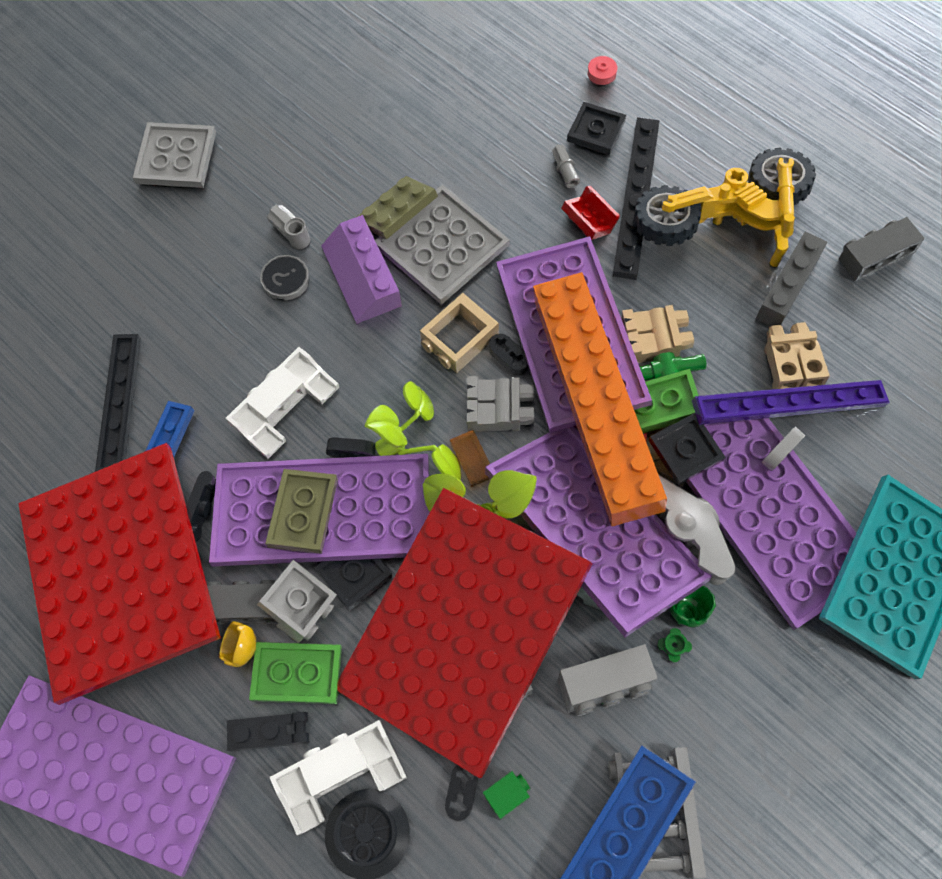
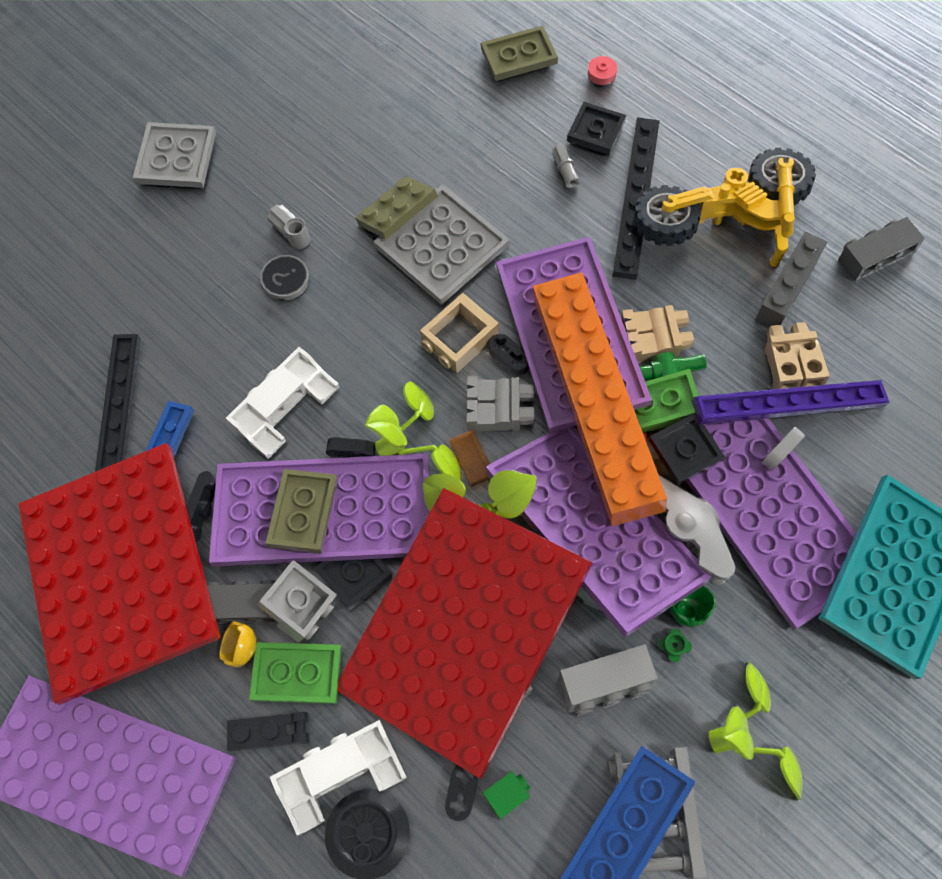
(361, 270): medium lavender slope -> none
(519, 53): none -> olive plate
(591, 213): red bracket -> none
(737, 737): none -> lime plant

